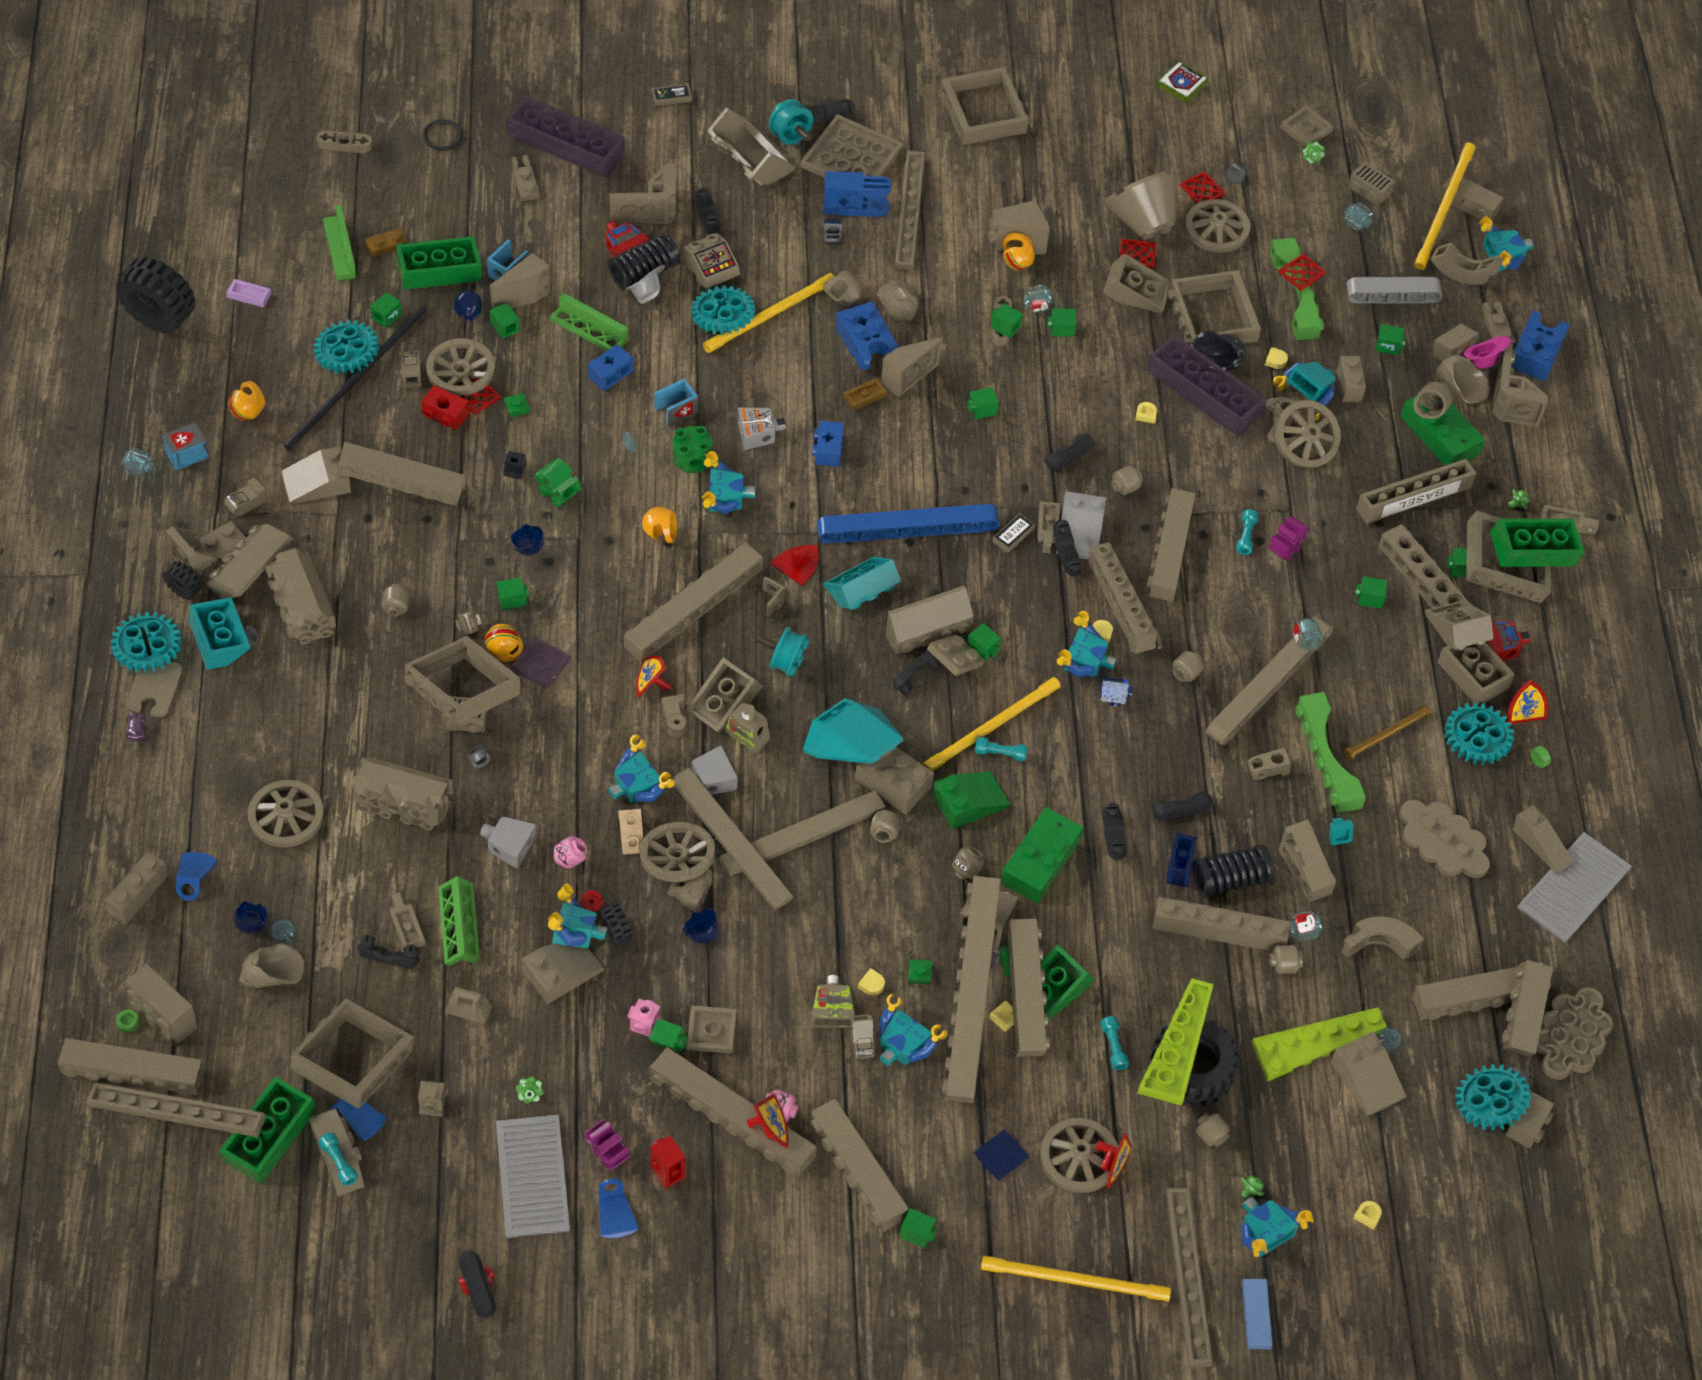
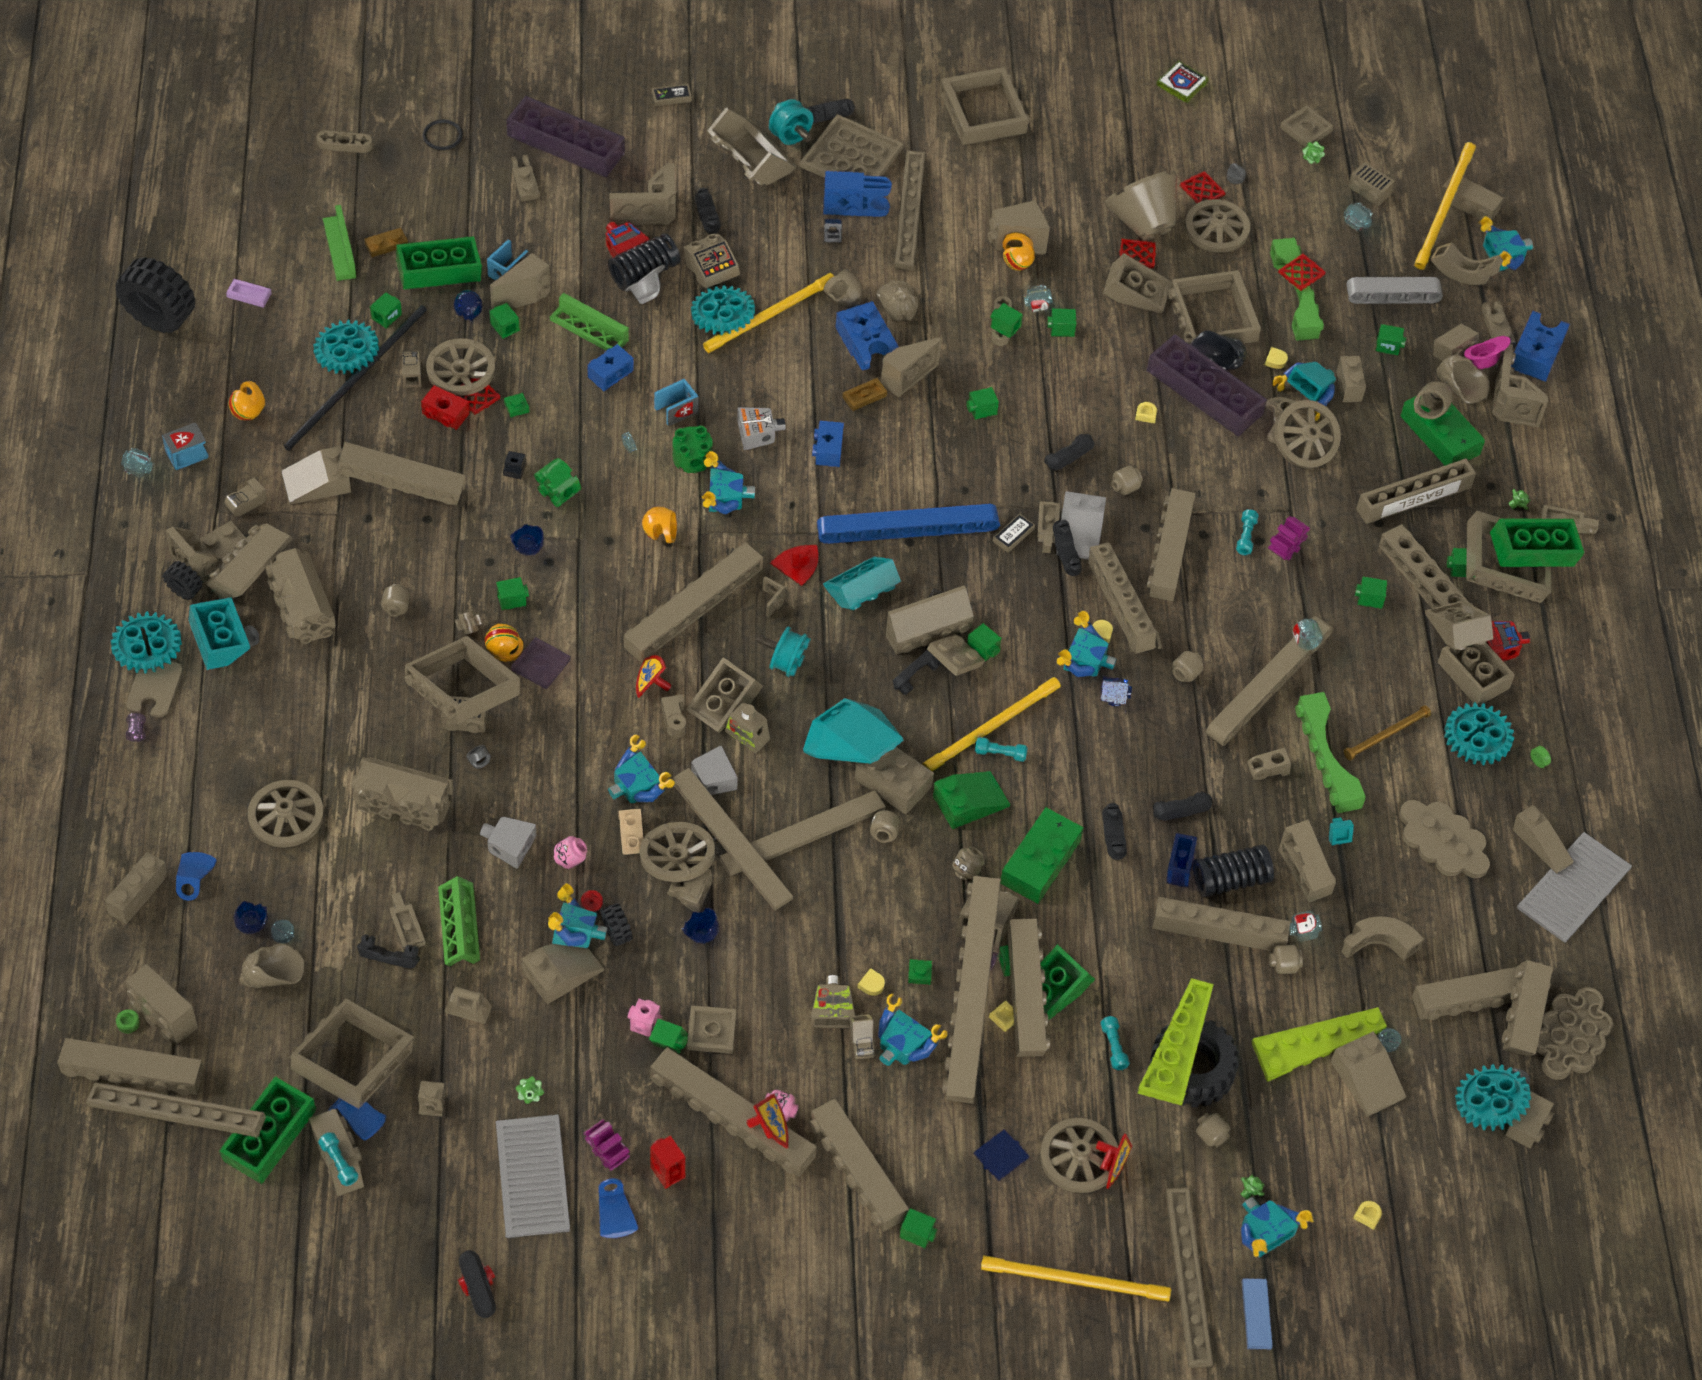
(1528, 704): shield -> none

